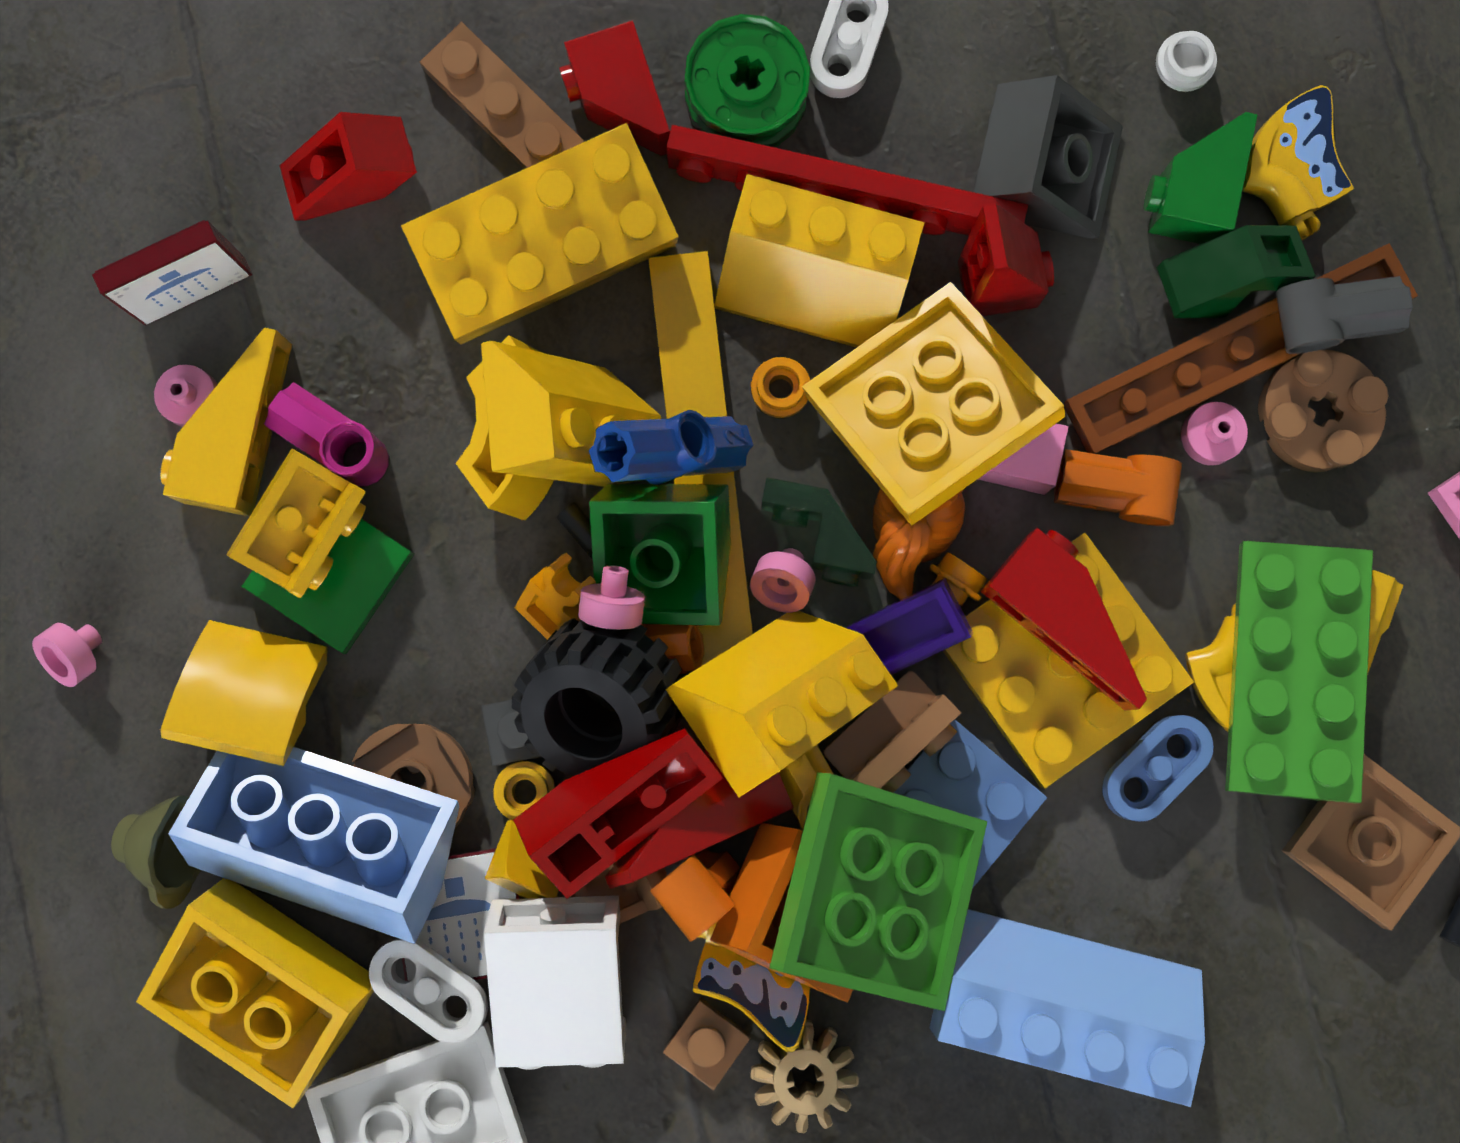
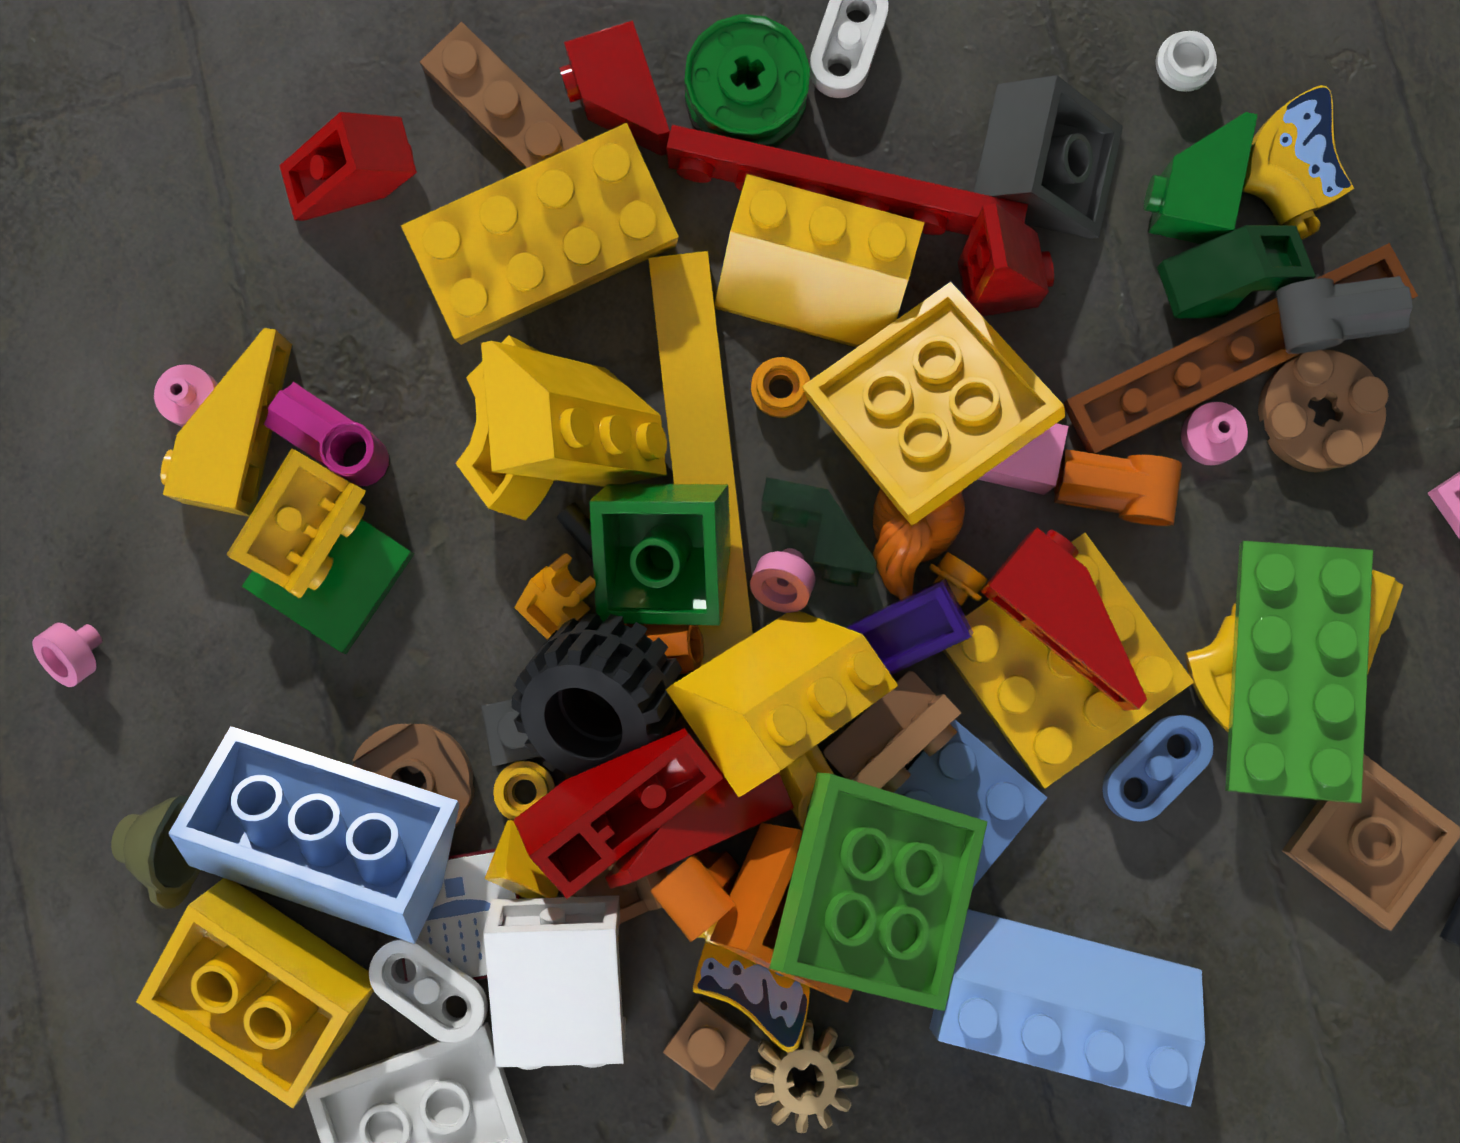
(172, 273): tile -> none
(244, 692): yellow slope -> none
(611, 601): bright pink tile -> none
(670, 447): blue piece -> none

